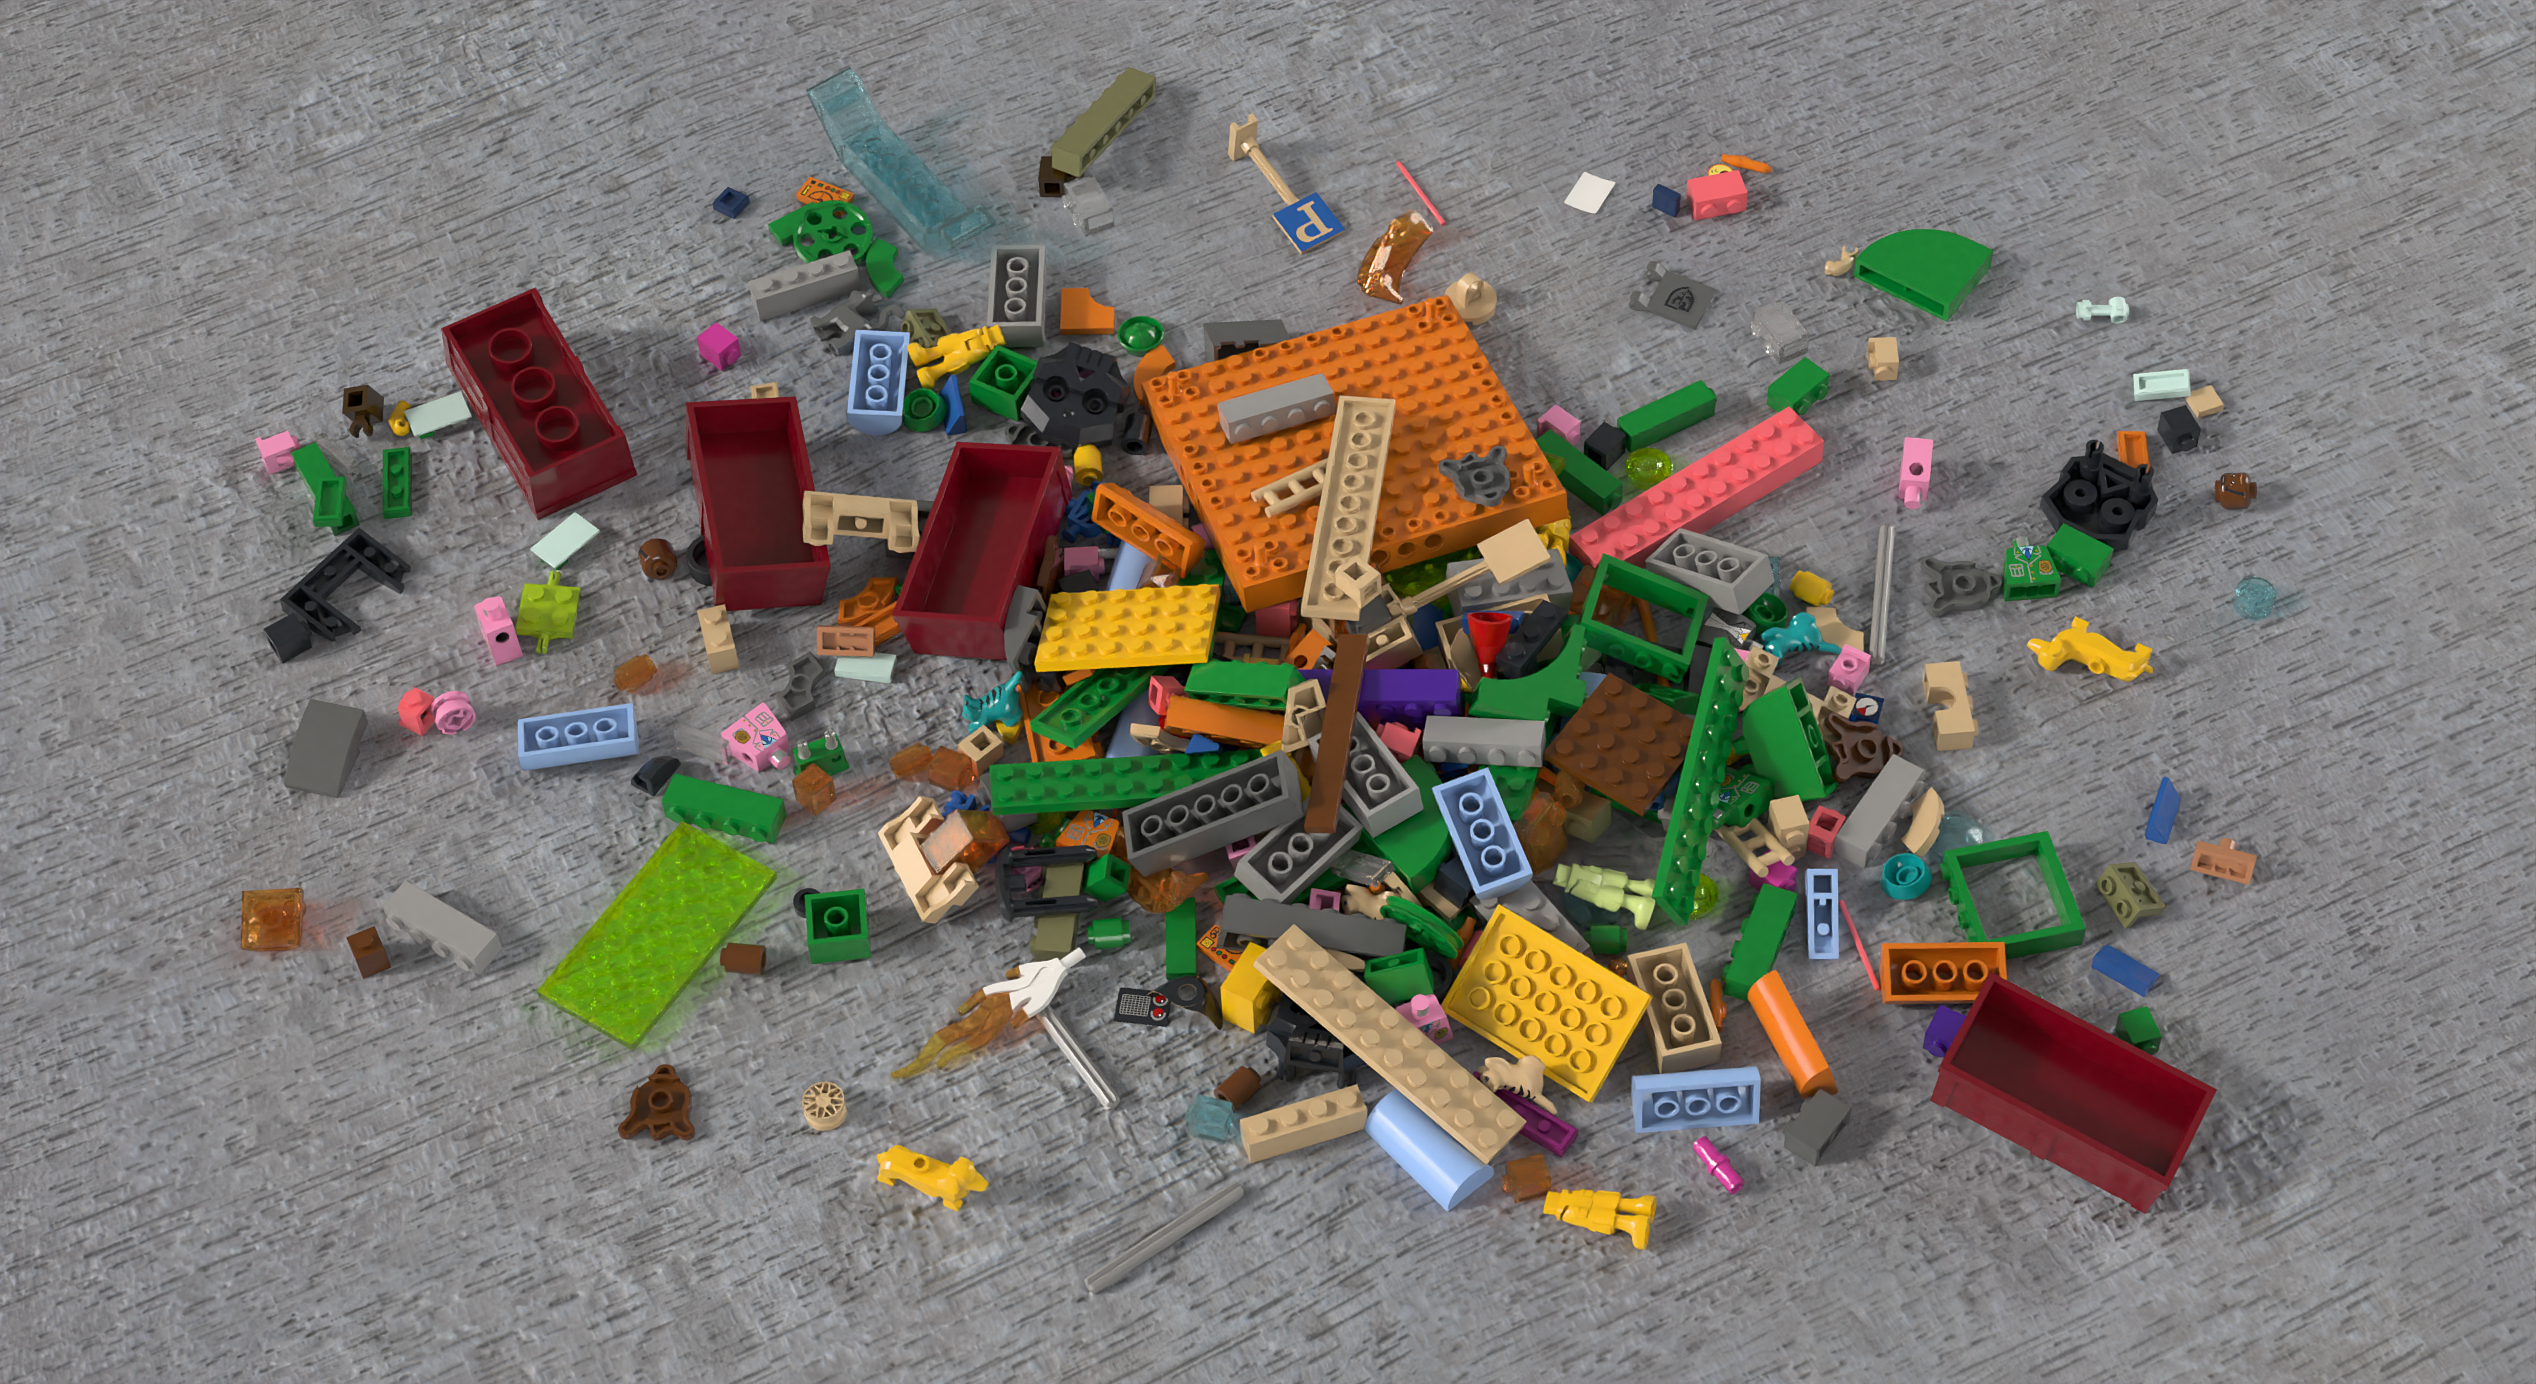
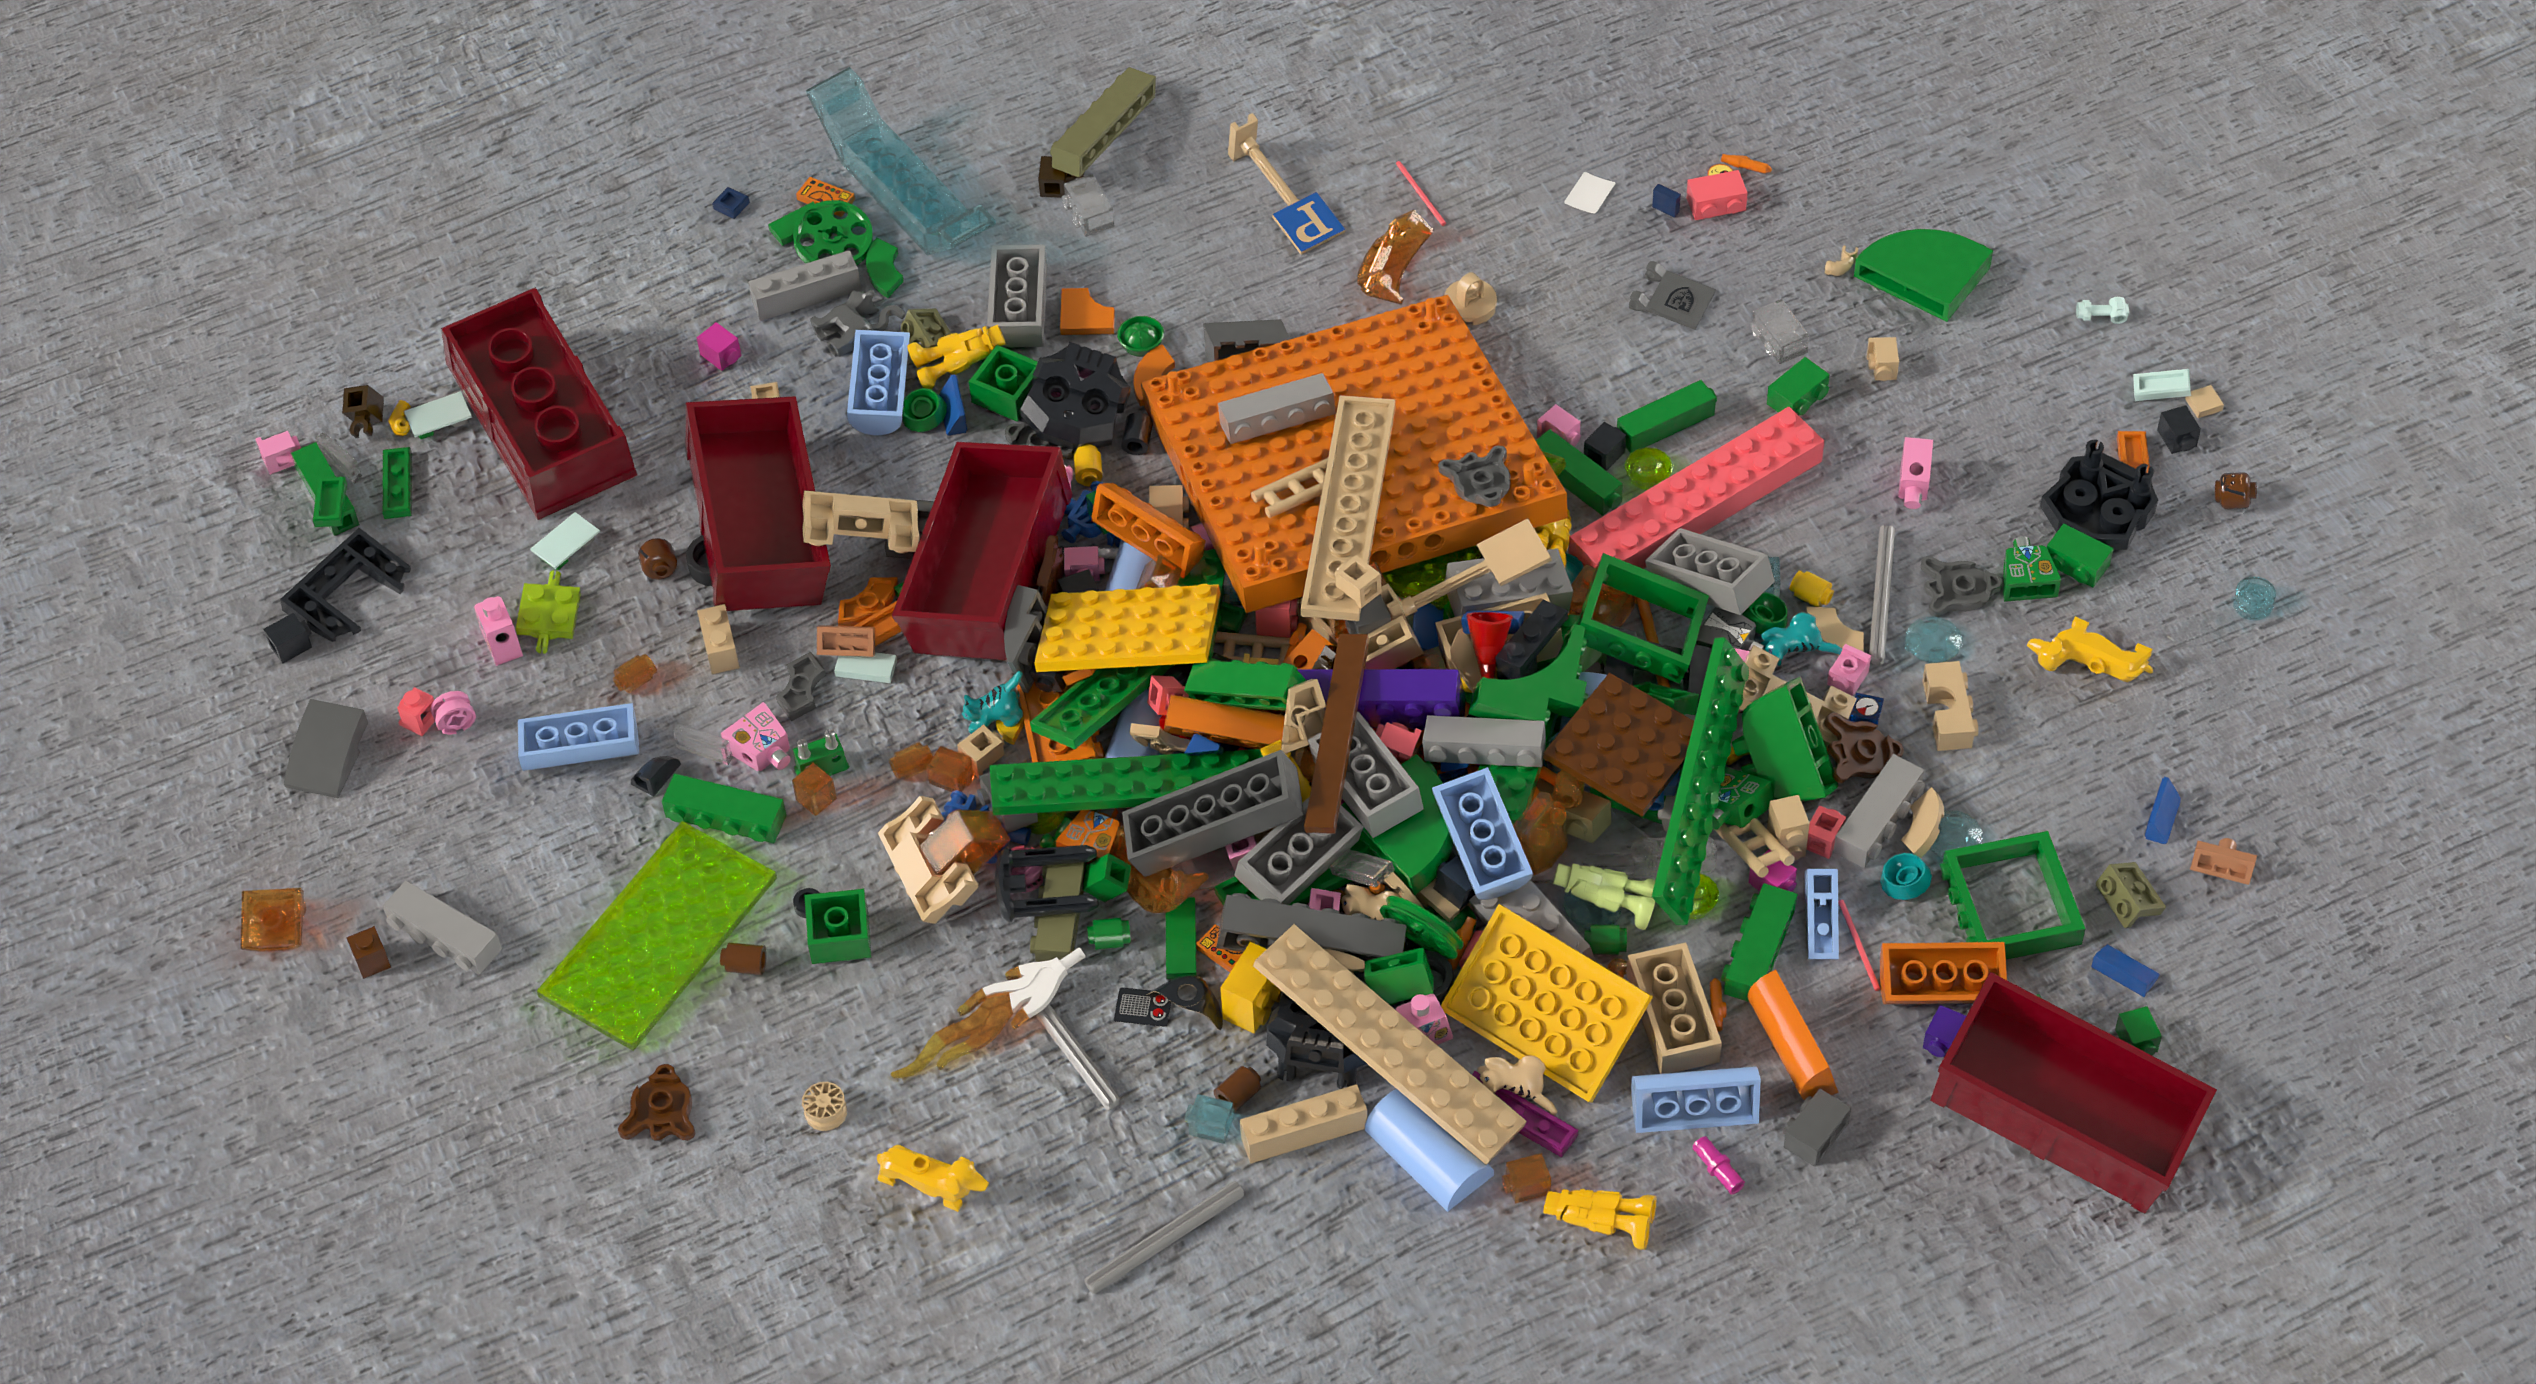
(1933, 640): none -> clear light blue dish

